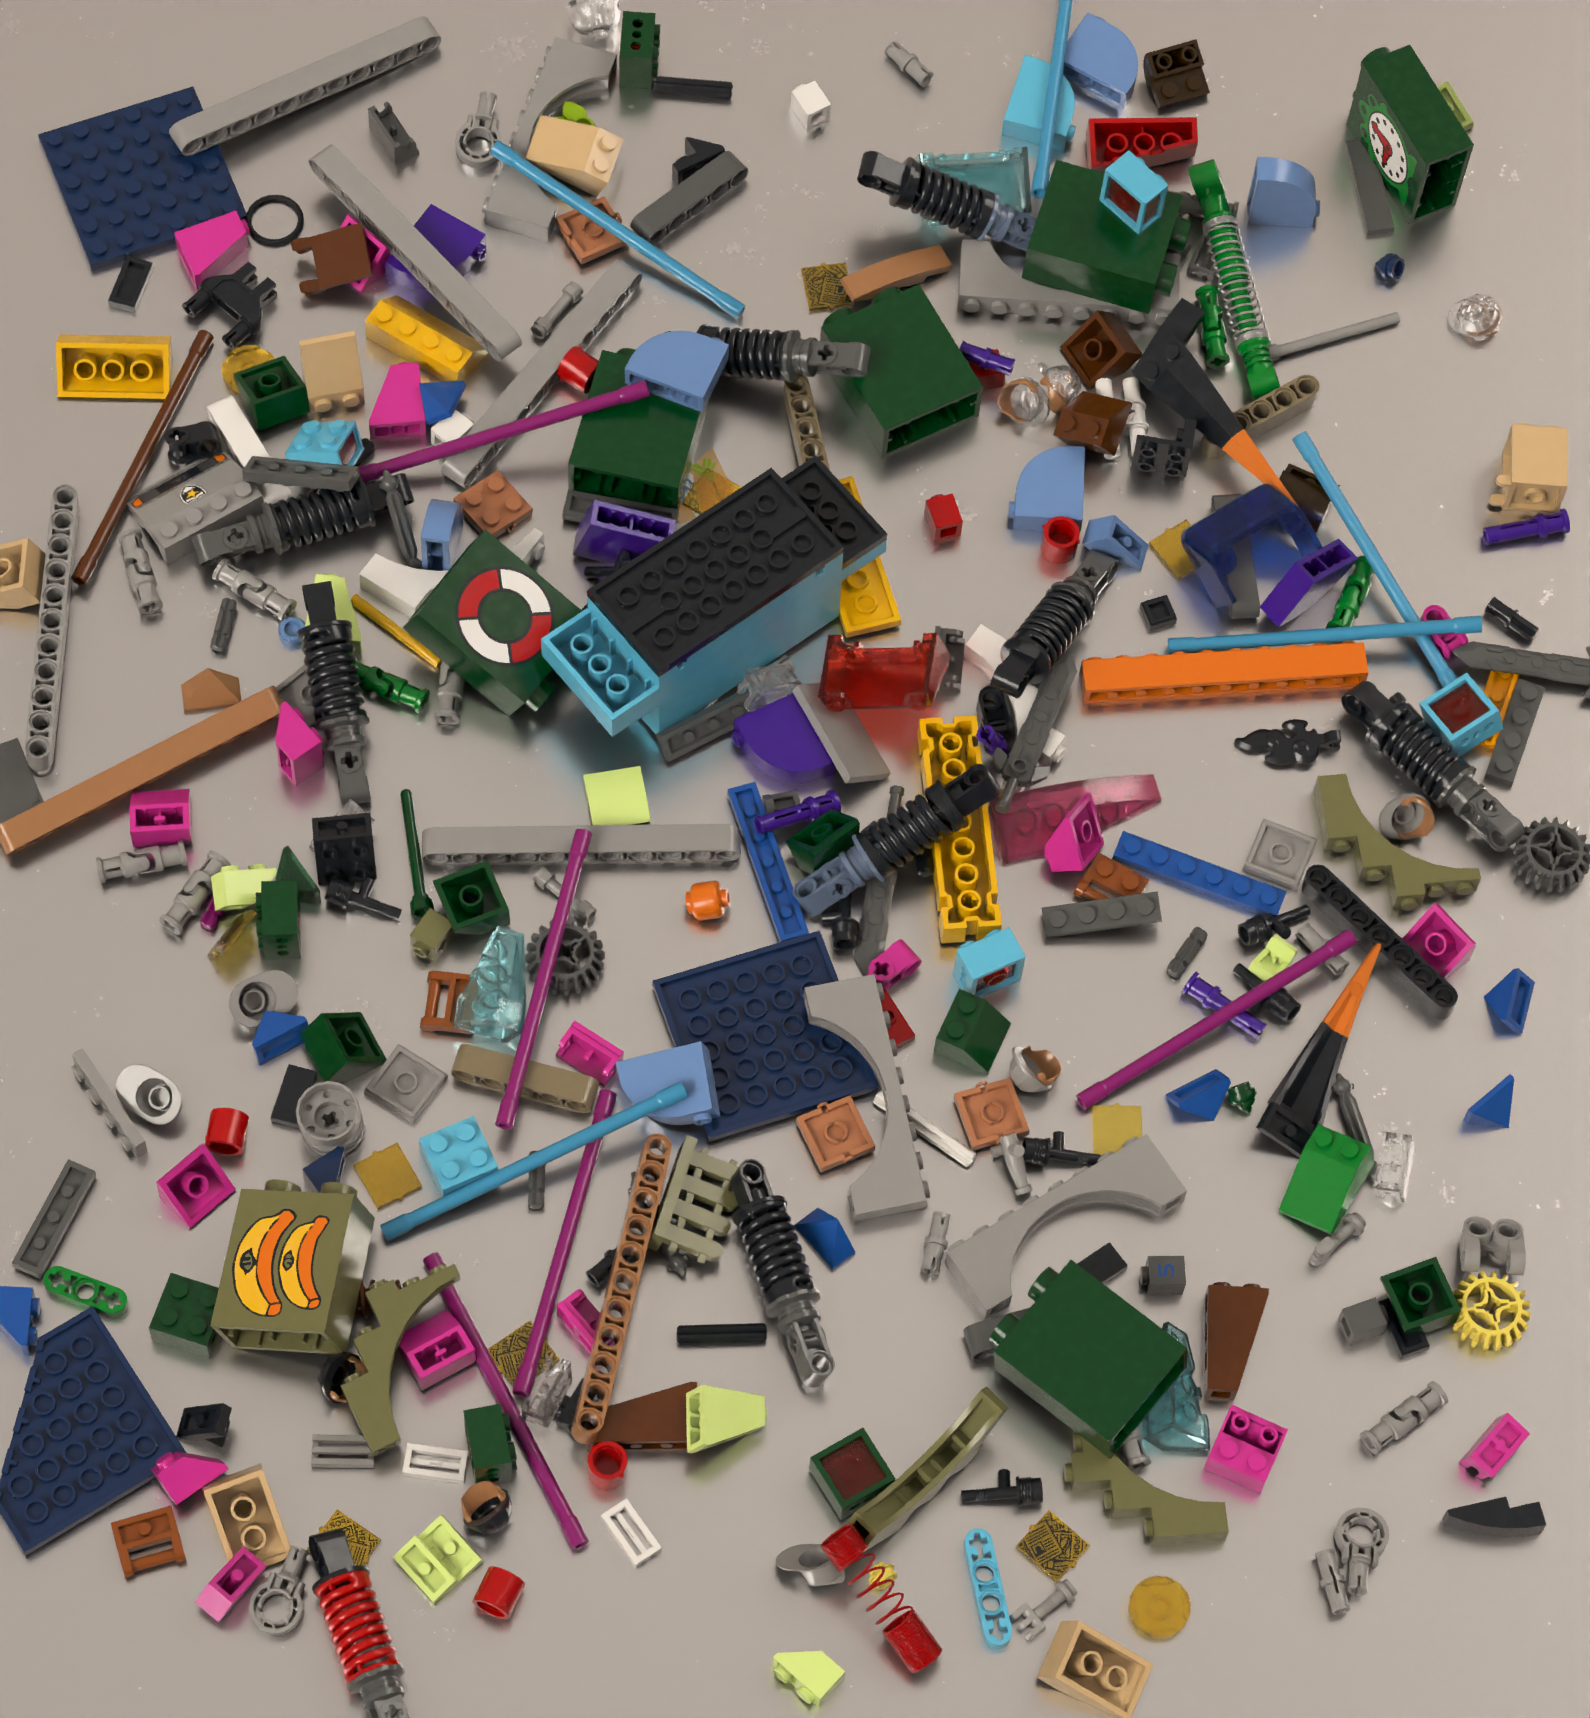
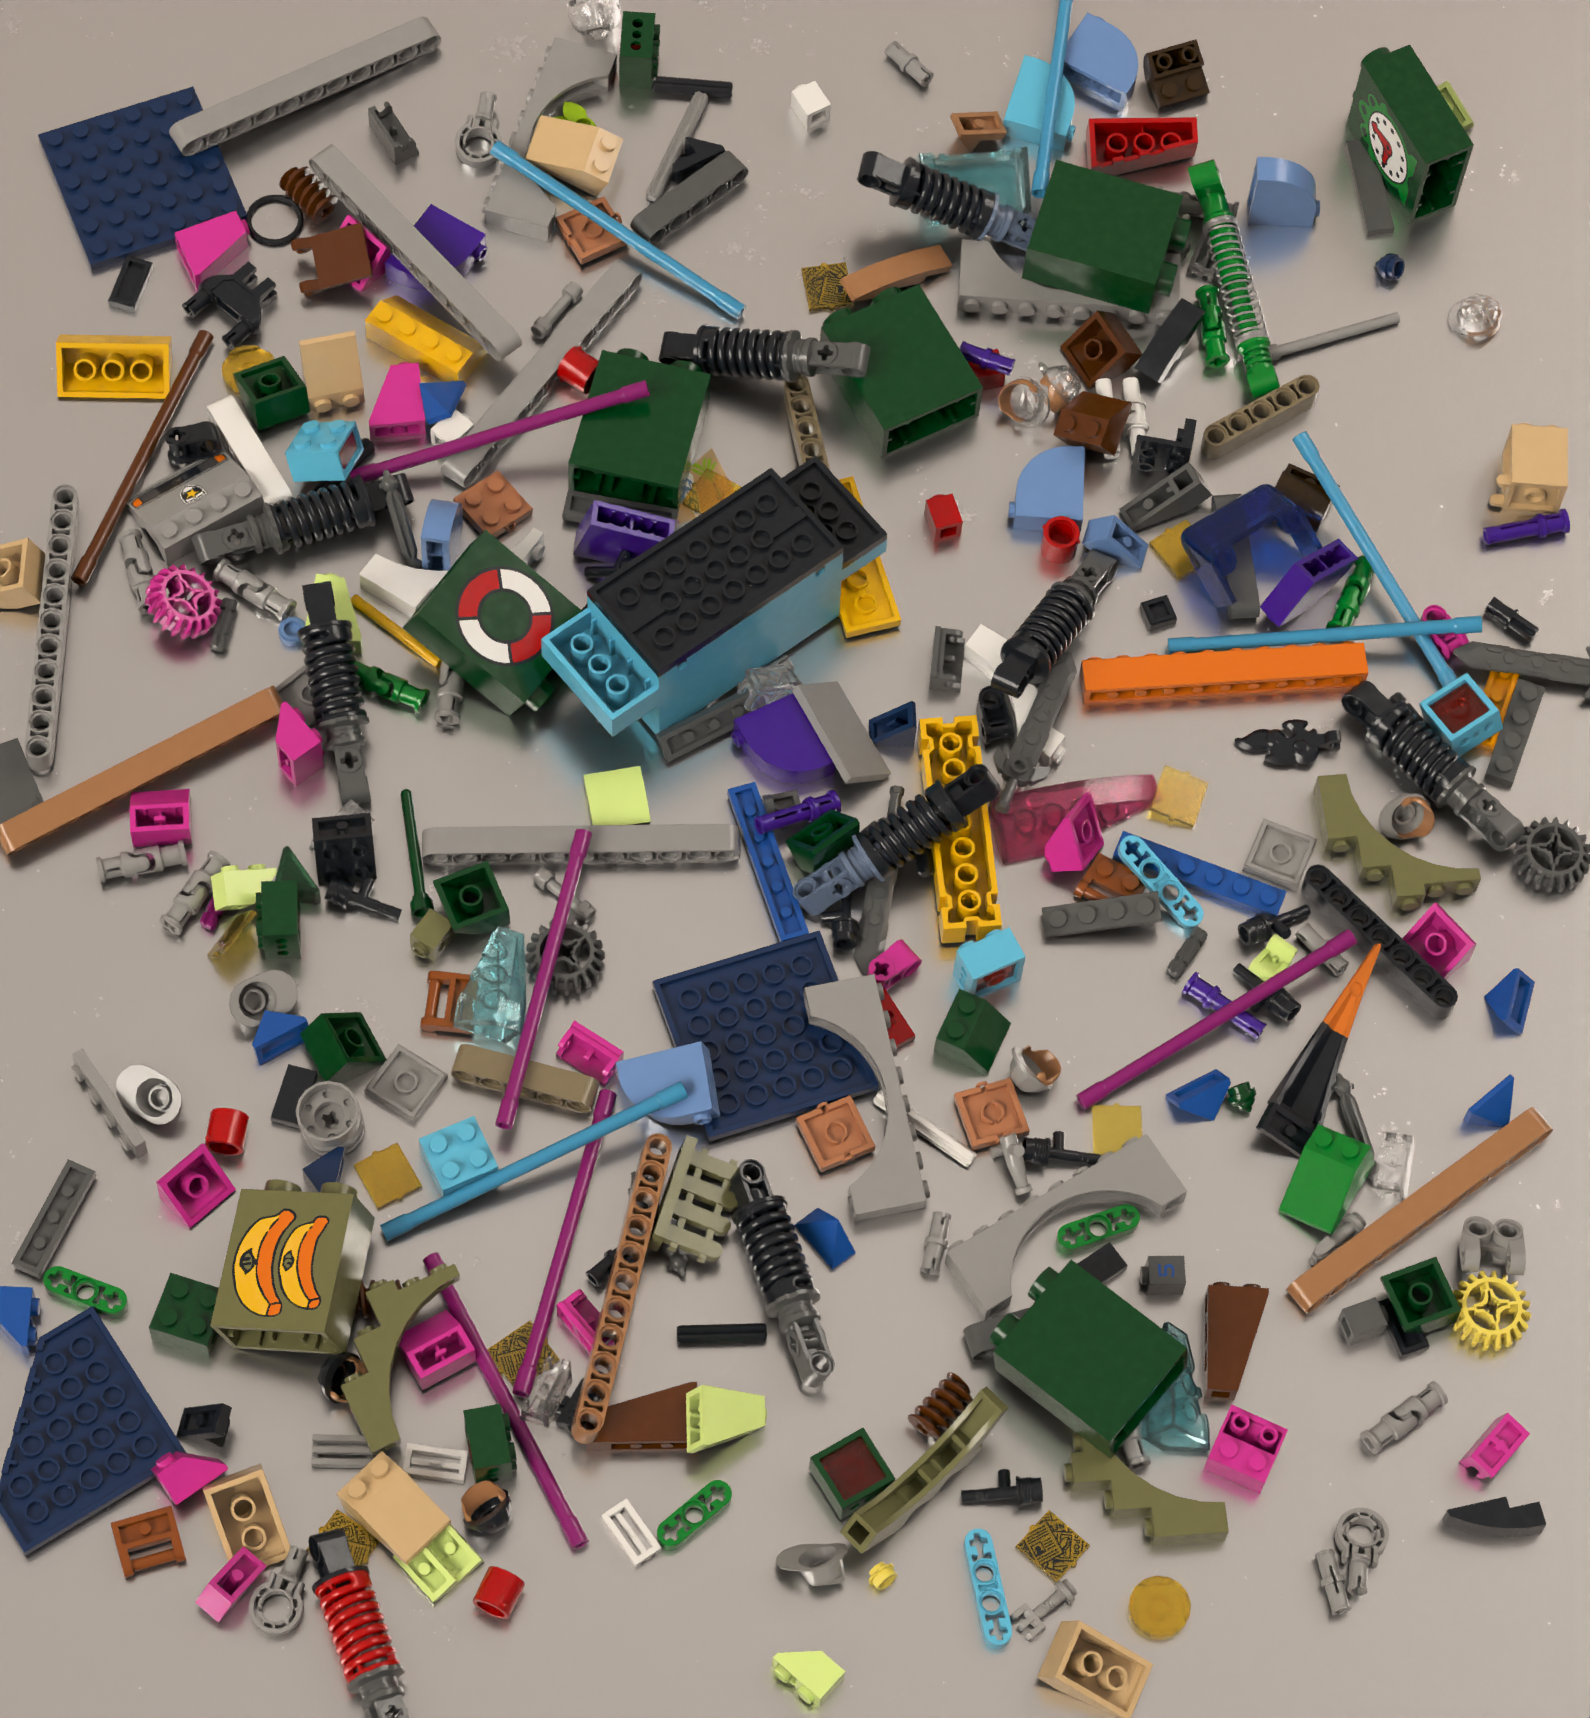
(180, 610): none -> dark pink gear
(210, 691): medium nougat slope -> none
(300, 473): dark grey plate -> none
(308, 193): none -> reddish brown piece
(393, 1508): none -> tan slope
(536, 1187): dark grey axle -> none
(607, 1465): red piece -> none
(677, 146): none -> light grey axle
(679, 366): medium blue brick -> none
(694, 1502): none -> green beam
(707, 900): orange head -> none
(882, 676): clear red windscreen -> none
(894, 727): none -> dark blue slope
(905, 1633): red piece -> none
(941, 1406): none -> reddish brown piece
(978, 126): none -> medium nougat slope
(992, 740): dark purple pin -> none
(1081, 1244): none -> green beam
(1133, 192): medium azure piece -> none
(1164, 878): none -> medium azure beam
(1166, 499): none -> dark grey slope
(1179, 796): none -> clear yellow piece
(1183, 386): black plate -> none
(1419, 1210): none -> medium nougat beam

